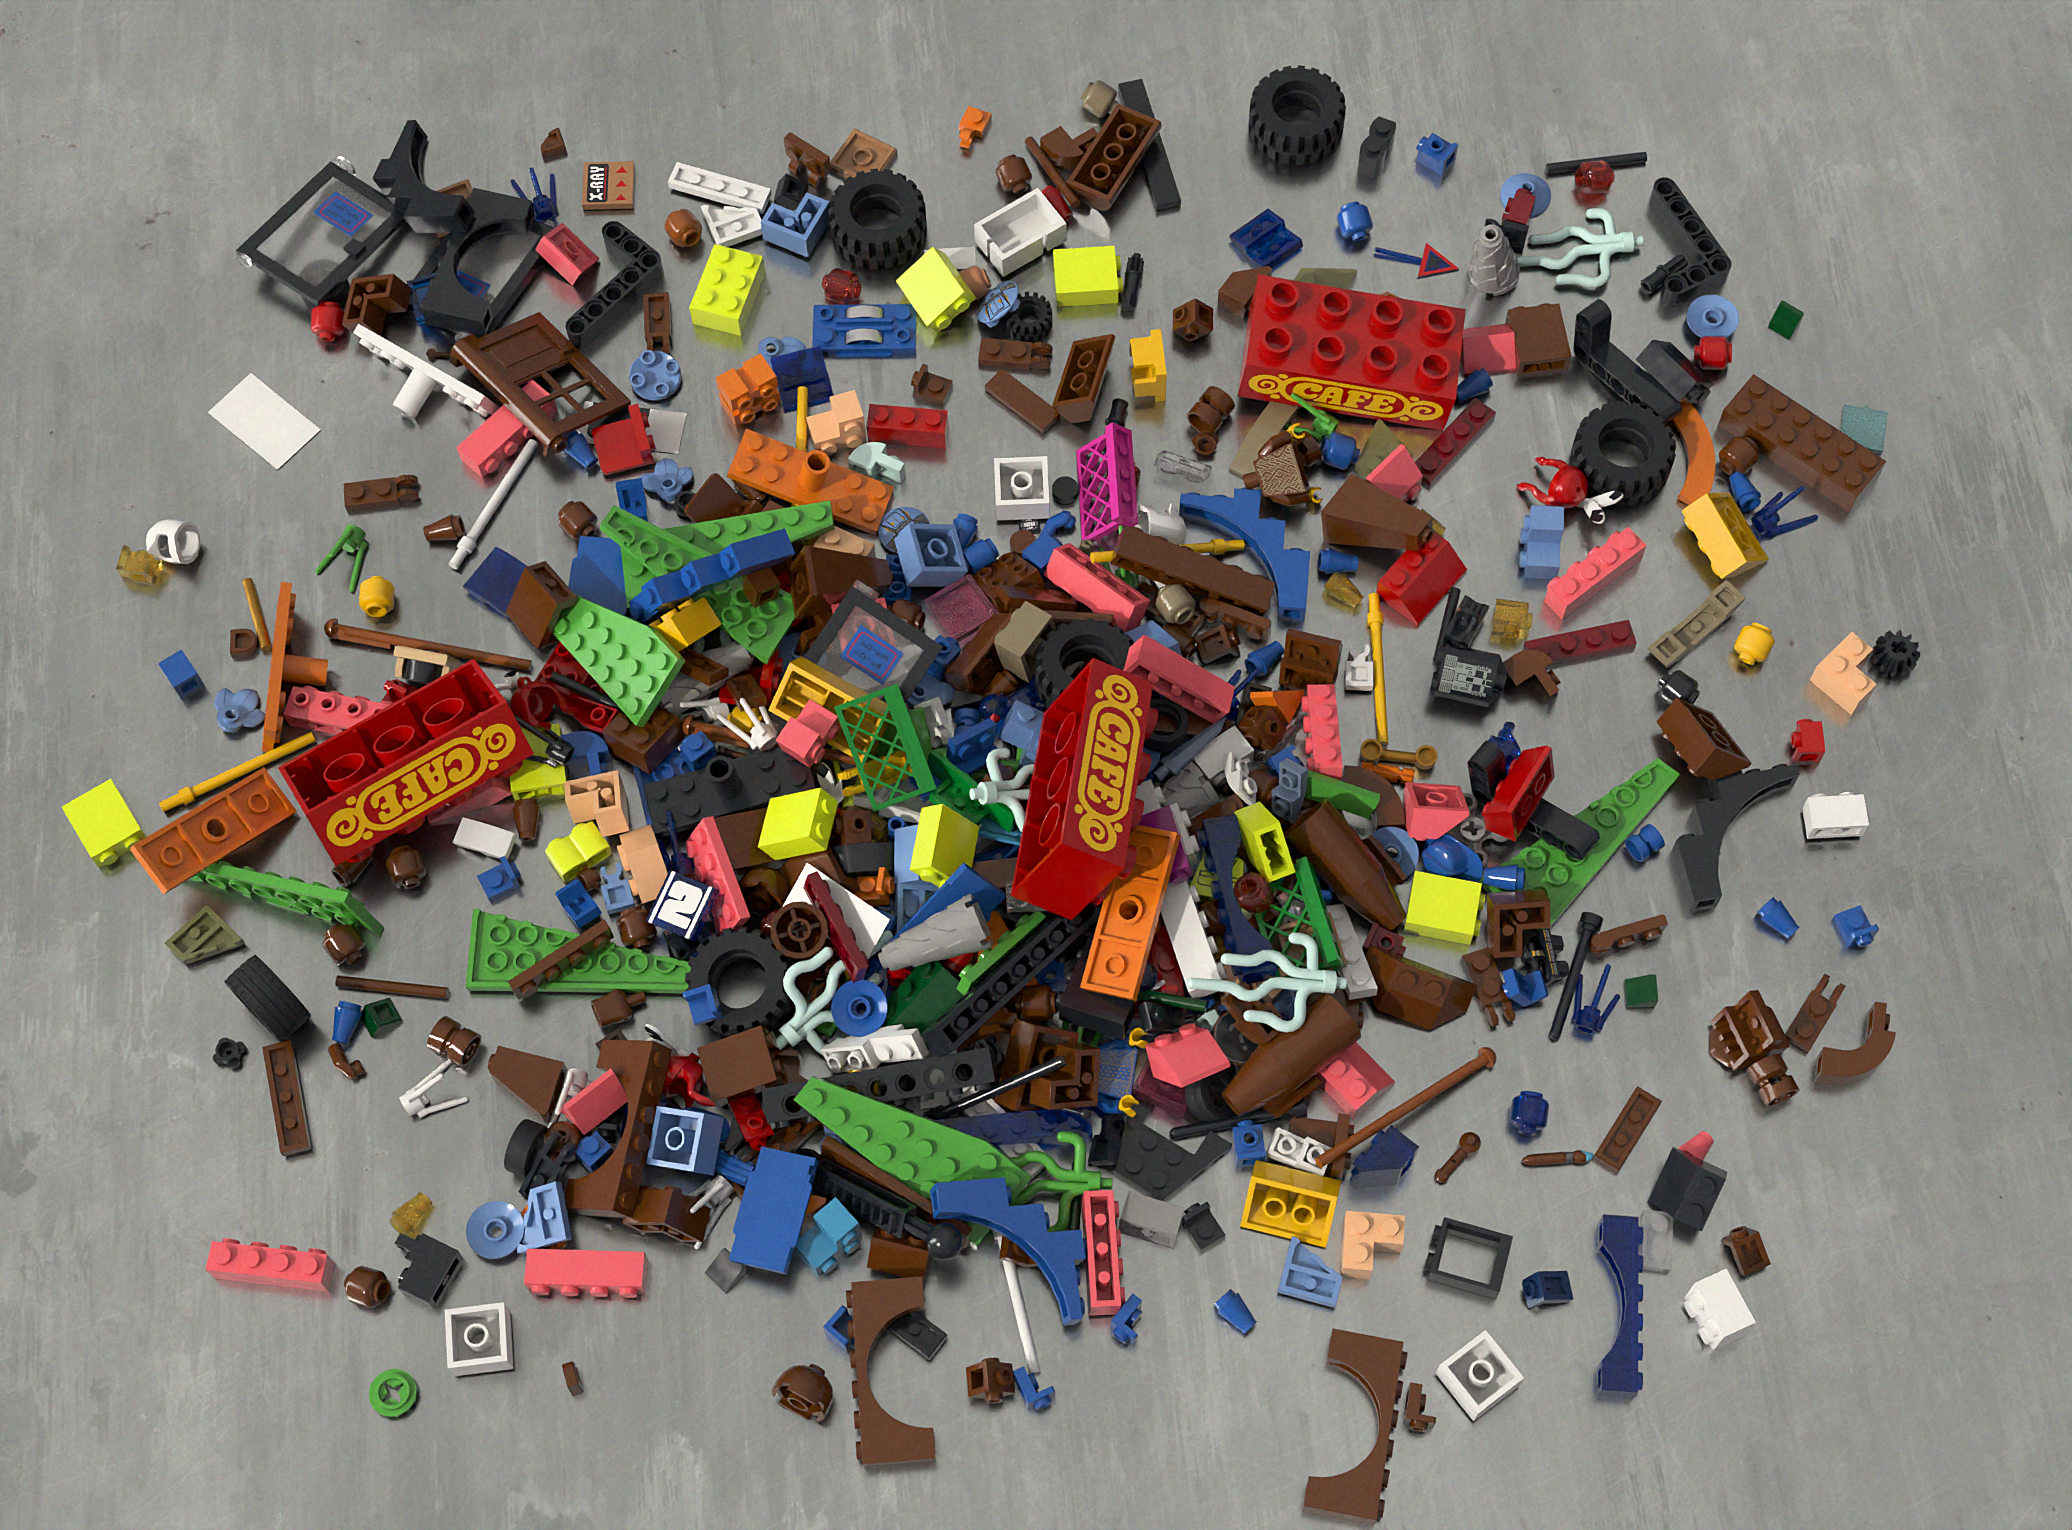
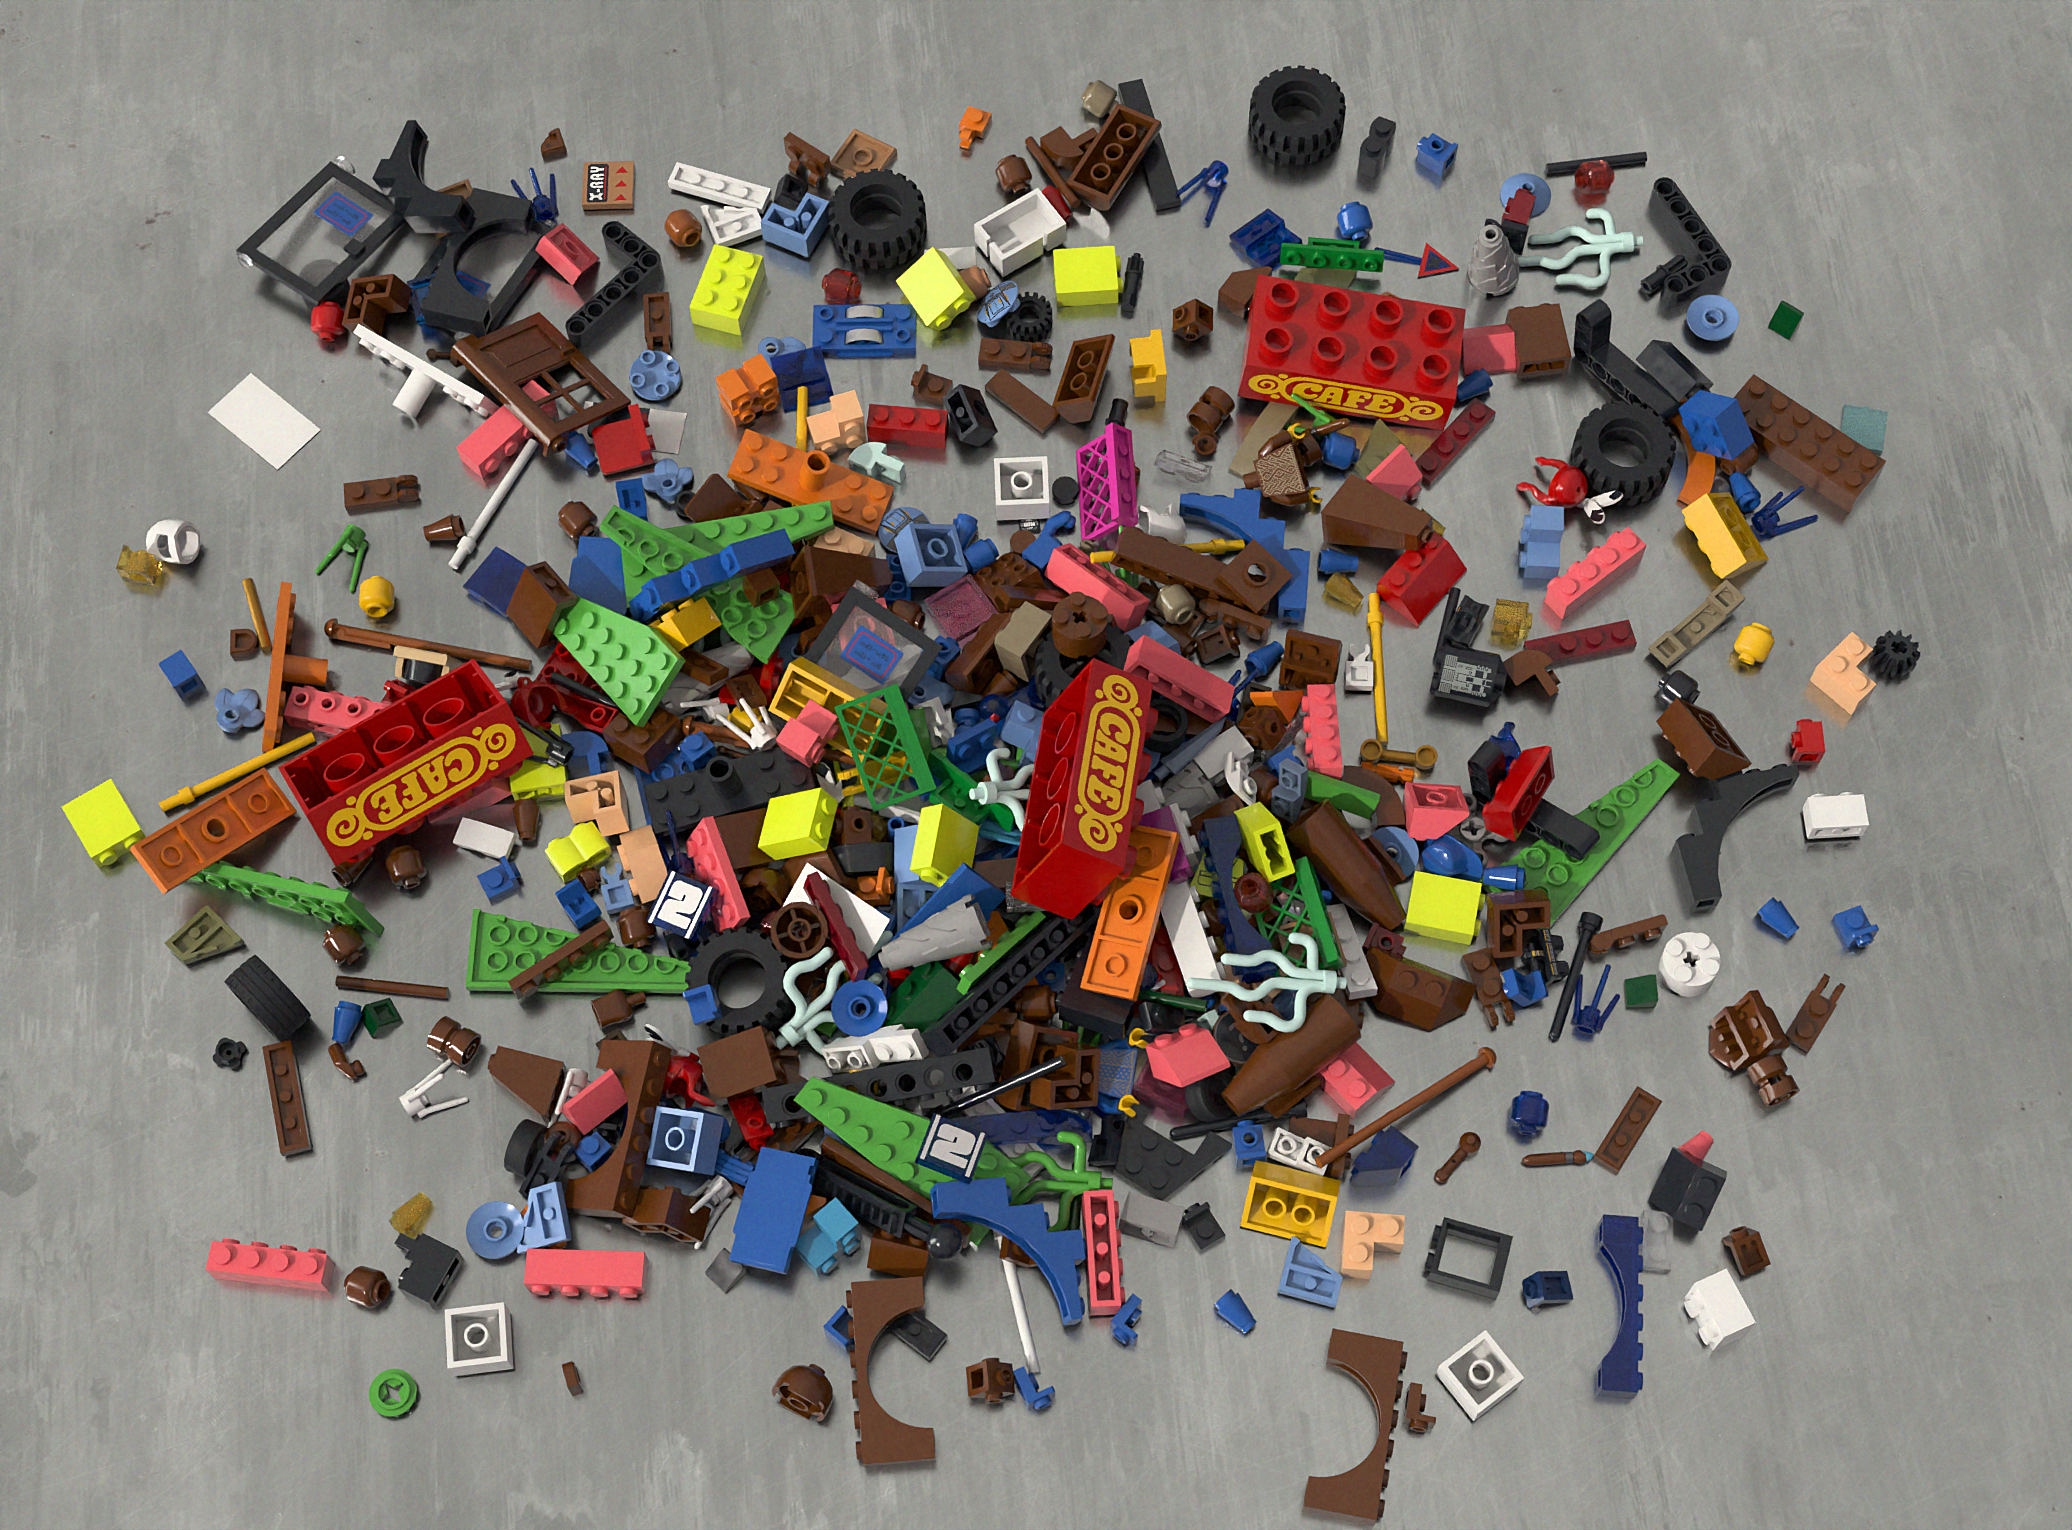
(951, 1148): none -> tile
(969, 415): none -> black brick
(1079, 625): none -> reddish brown brick
(1213, 176): none -> clear blue plant
(1252, 593): none -> reddish brown piece
(1328, 427): none -> reddish brown piece
(1332, 254): none -> green bracket
(1644, 843): blue wheel -> none
(1697, 951): none -> white brick
(1713, 352): red head -> none
(1716, 425): none -> blue brick
(1851, 1066): reddish brown arch -> none

